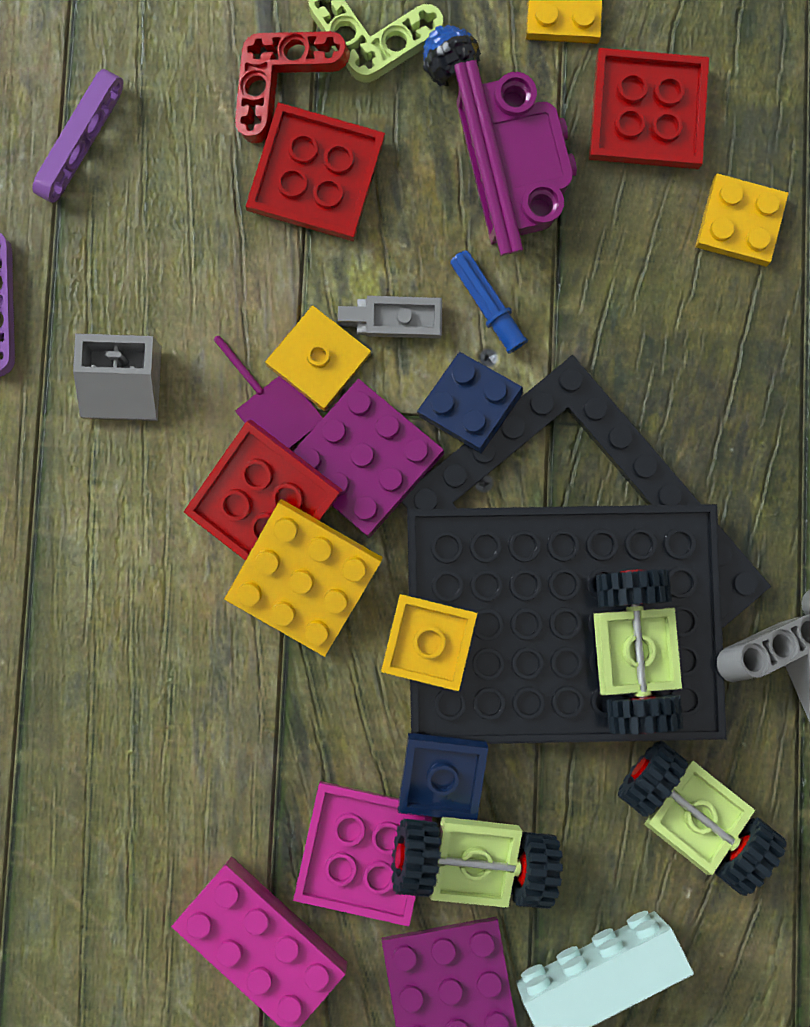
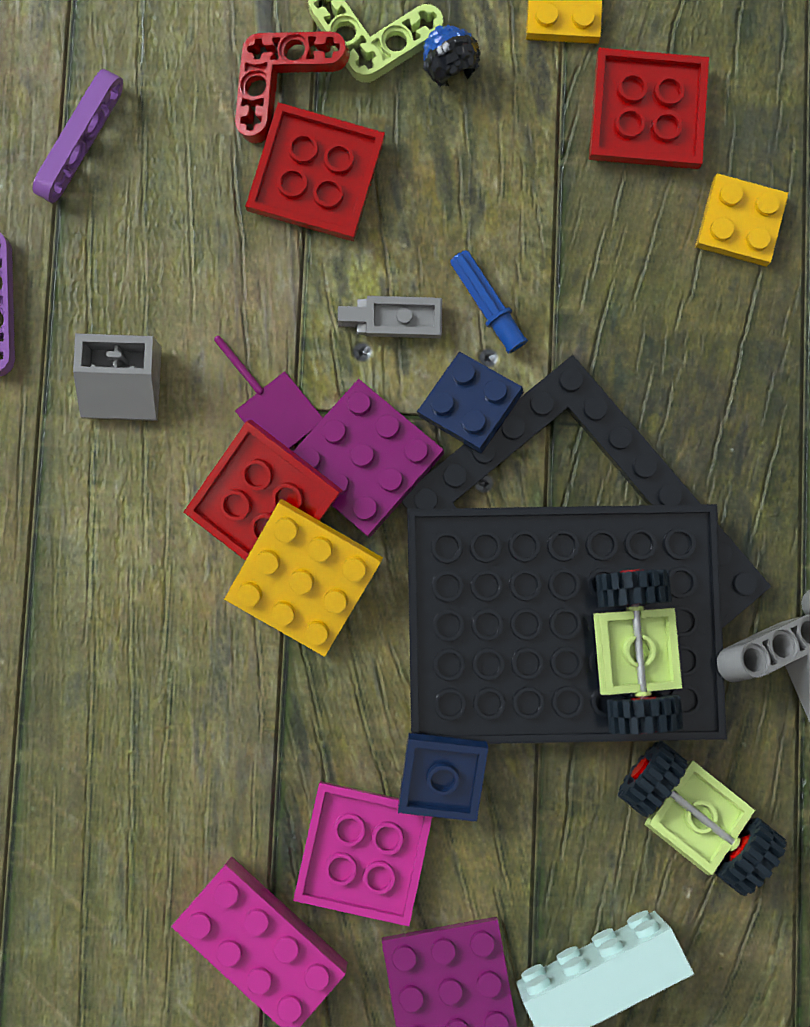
(318, 358): yellow plate -> none
(429, 642): yellow plate -> none
(476, 863): plate -> none
(514, 154): magenta brick -> none

